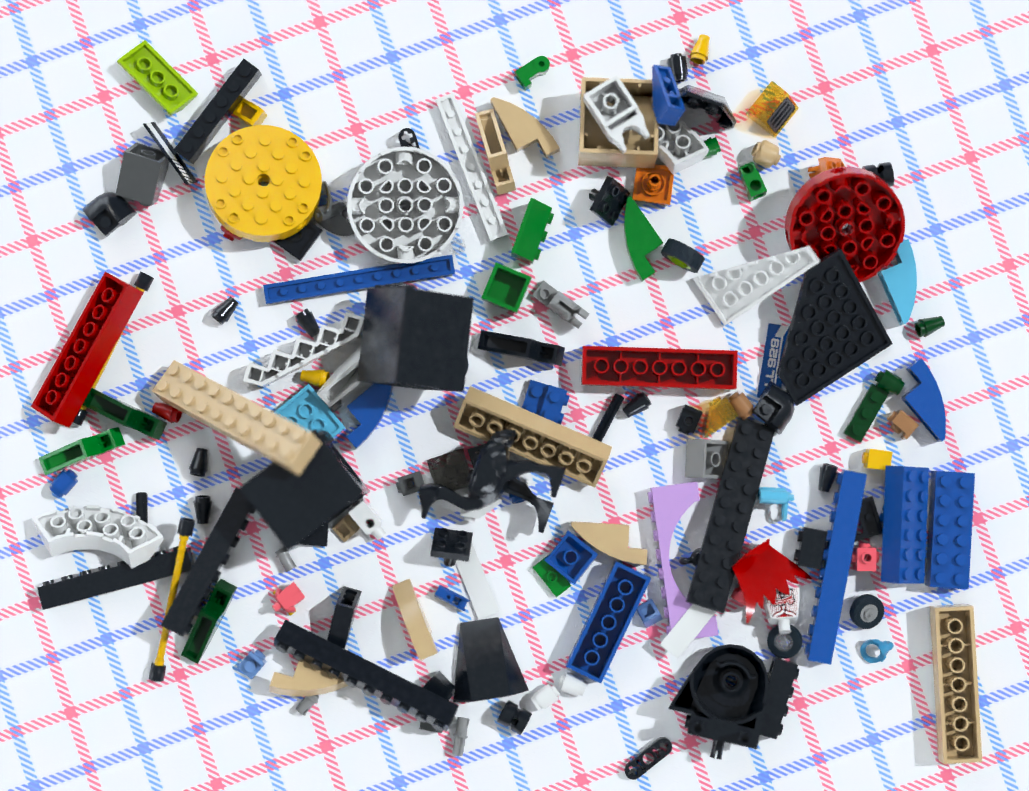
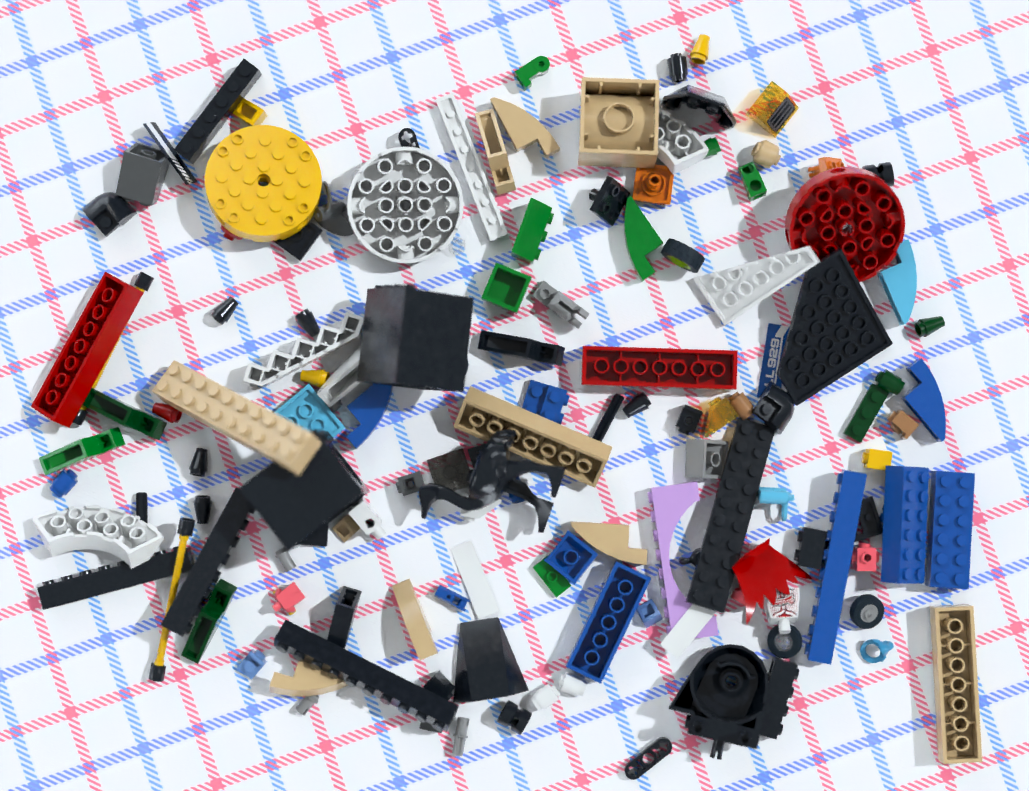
(158, 78): lime slope -> none
(358, 279): blue plate -> none
(451, 545): black plate -> none
(618, 118): white brick -> none
(666, 97): blue slope -> none
(827, 477): black cone -> none

